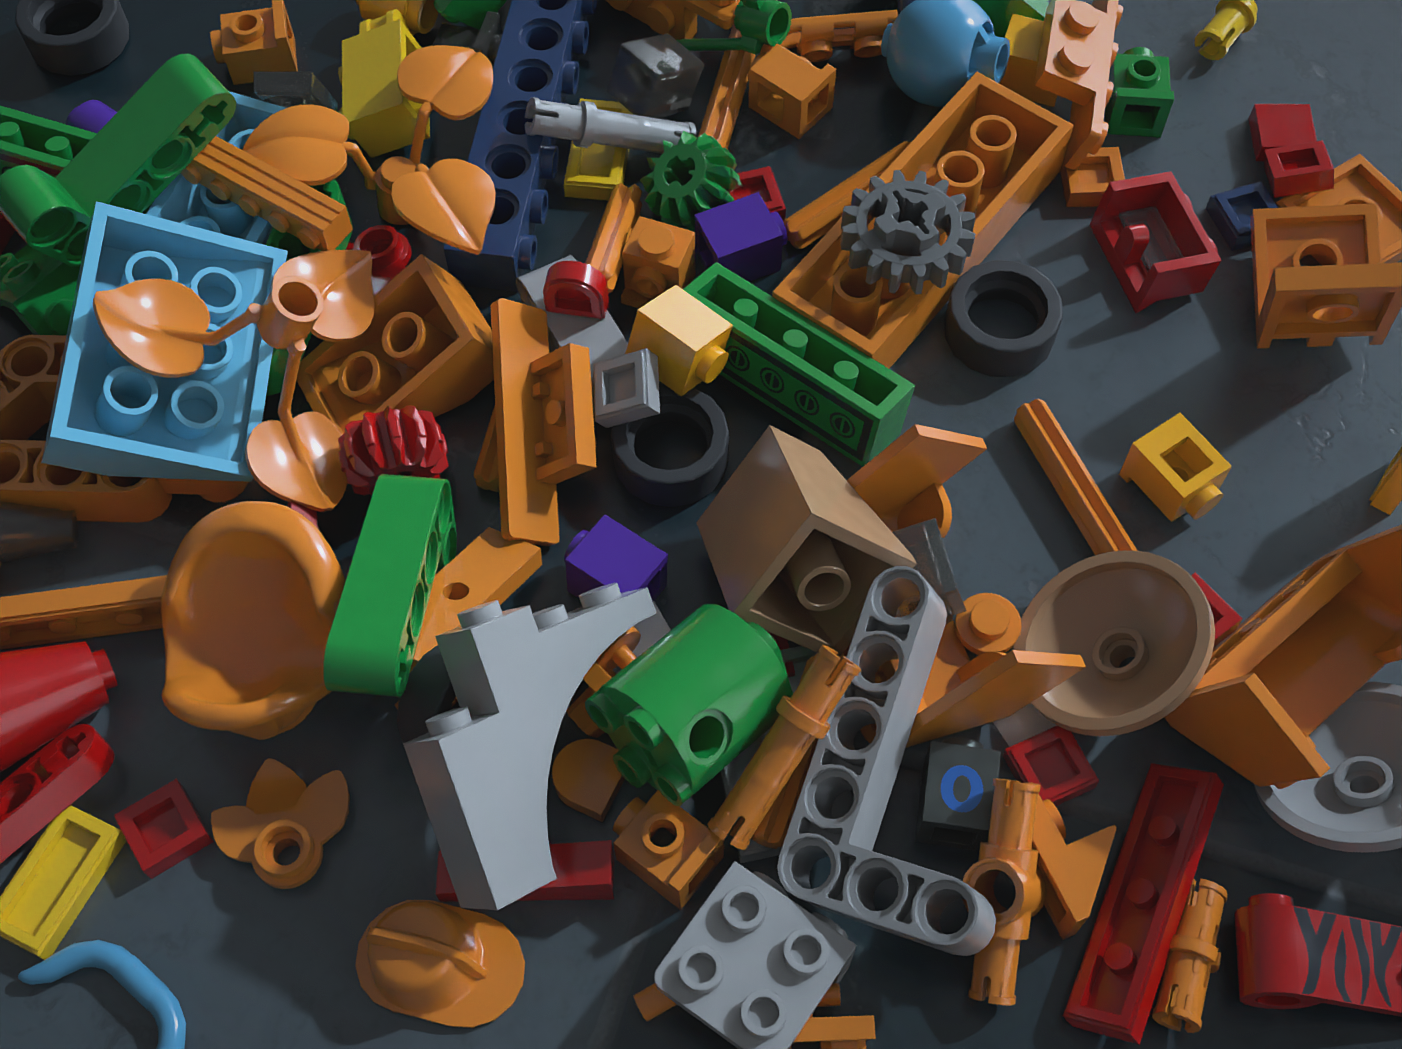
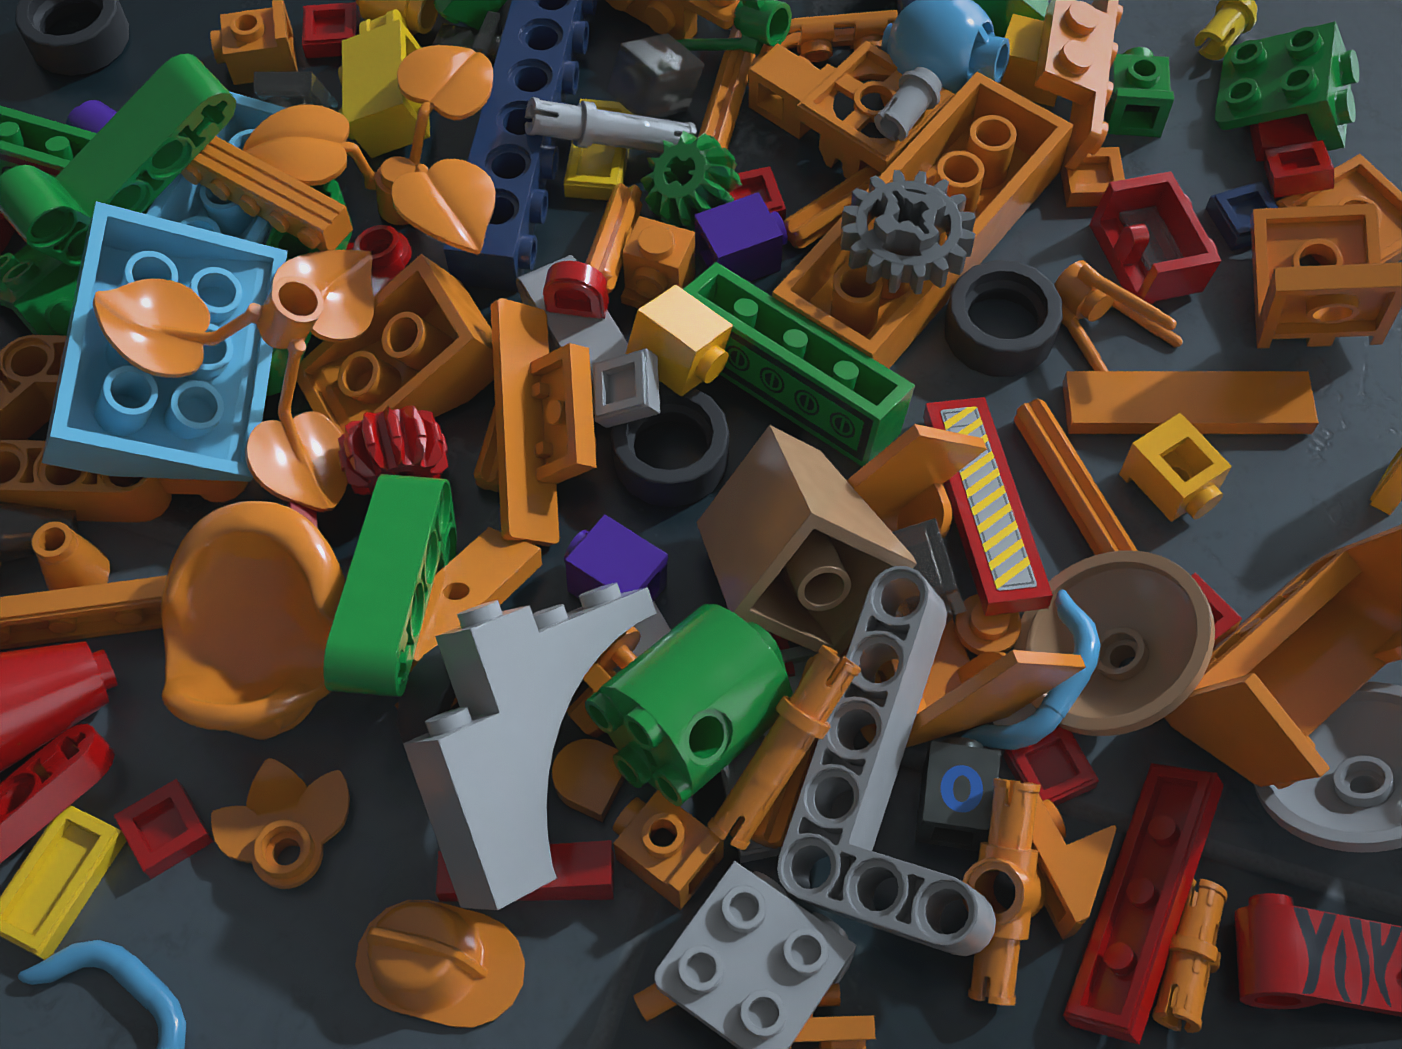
(68, 558): none -> orange cone
(326, 28): none -> red tile
(843, 138): none -> orange piece
(917, 92): none -> light grey pin
(991, 515): none -> tile
(1059, 699): none -> dark azure animal
(1091, 295): none -> orange plant
(1208, 399): none -> orange tile
(1288, 78): none -> green bracket

